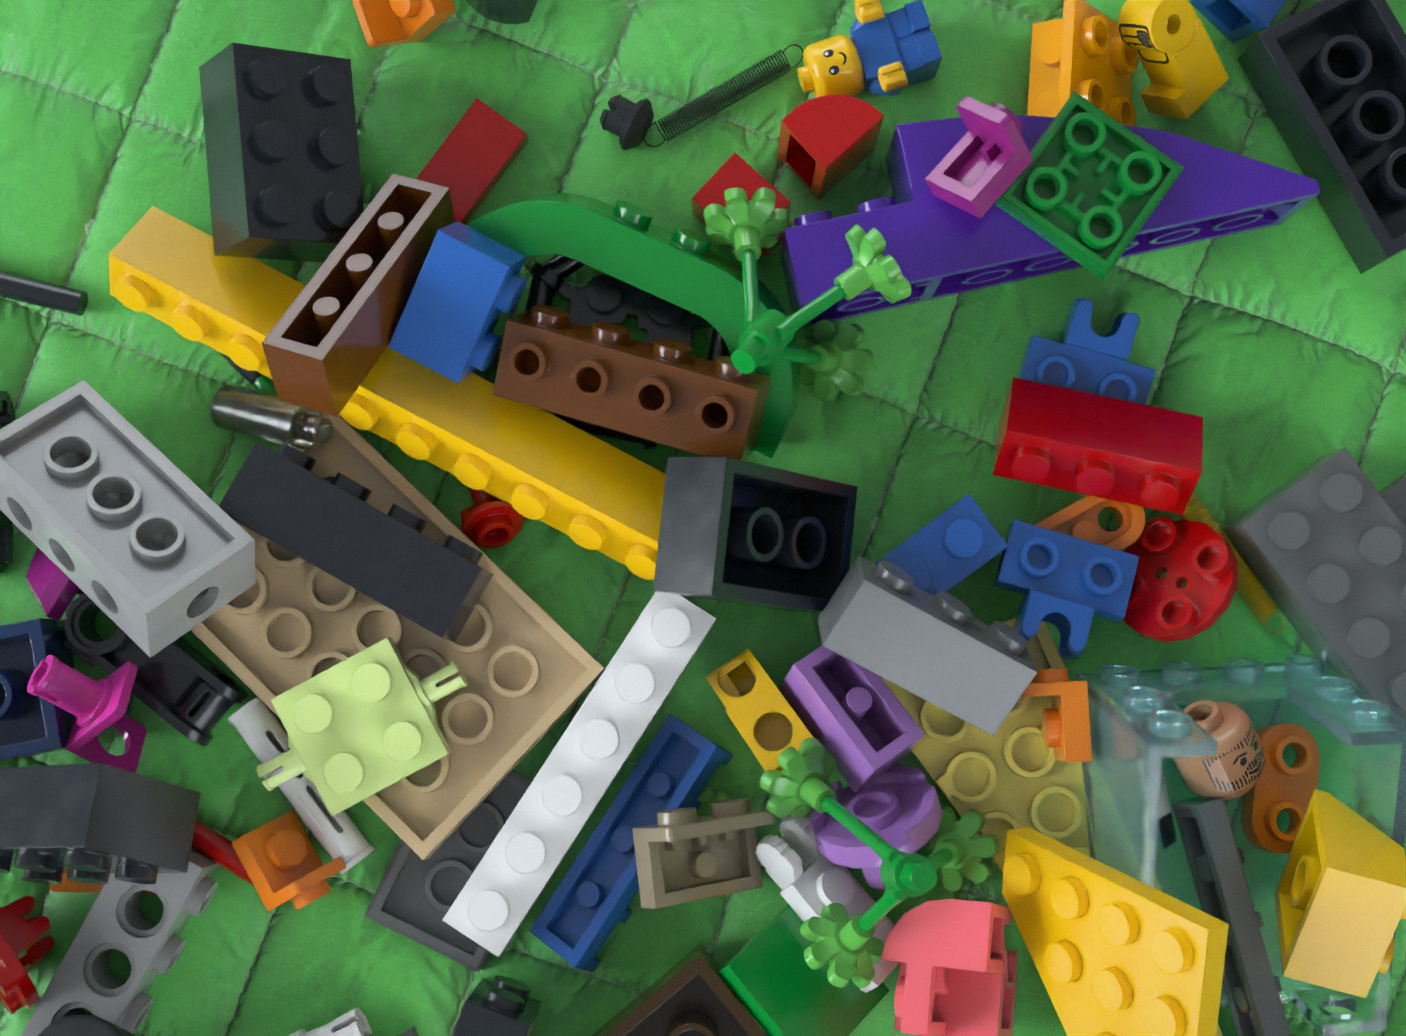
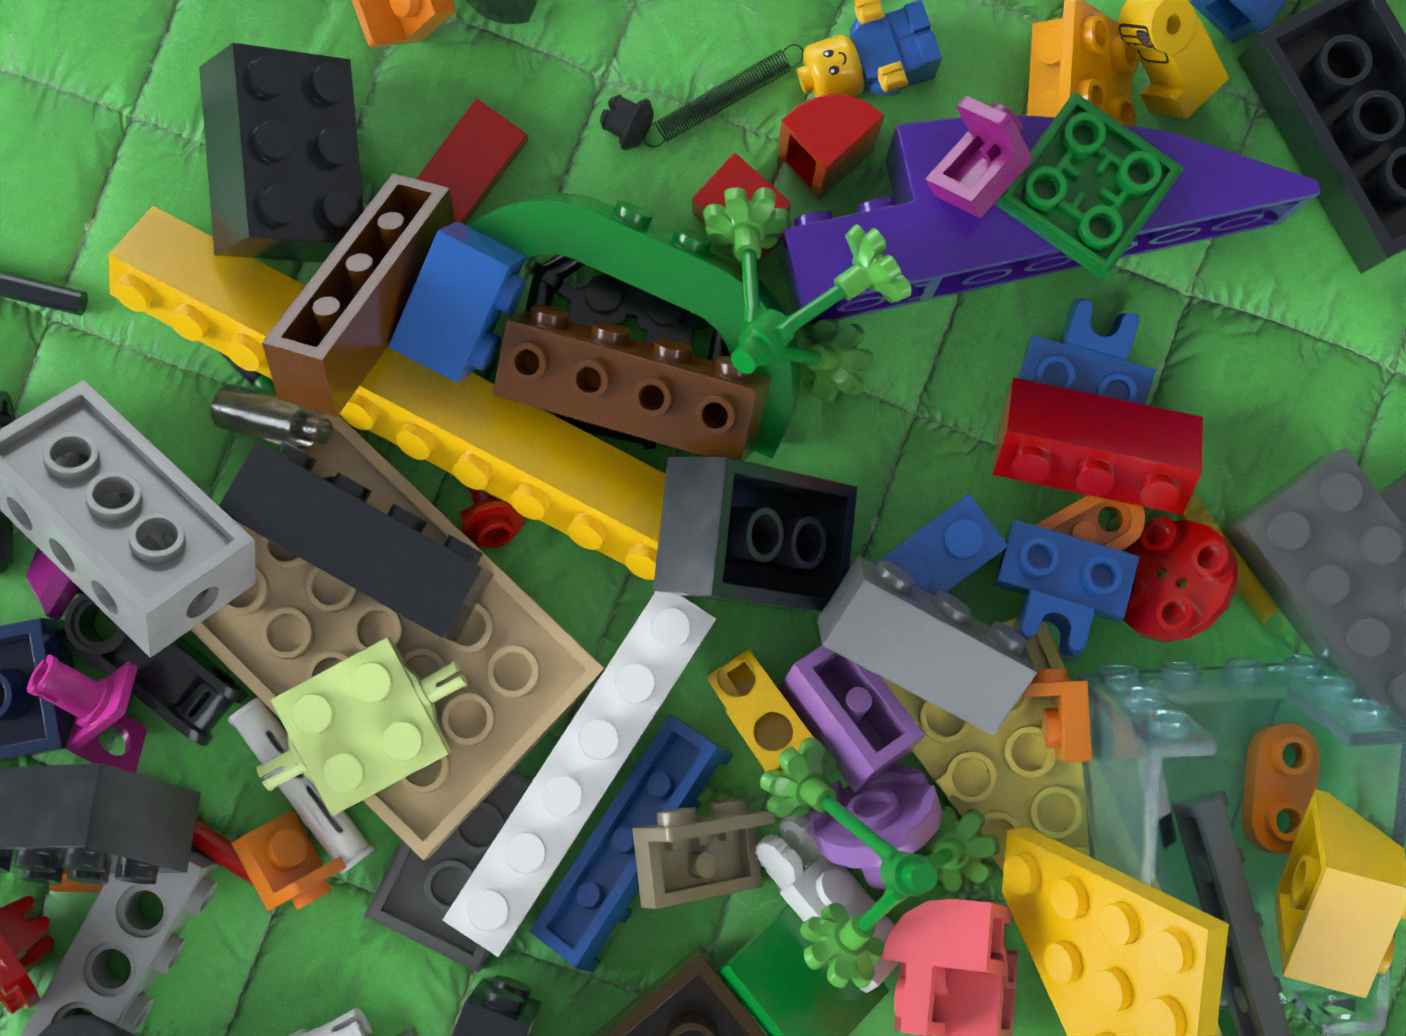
(1238, 754): nougat head -> none

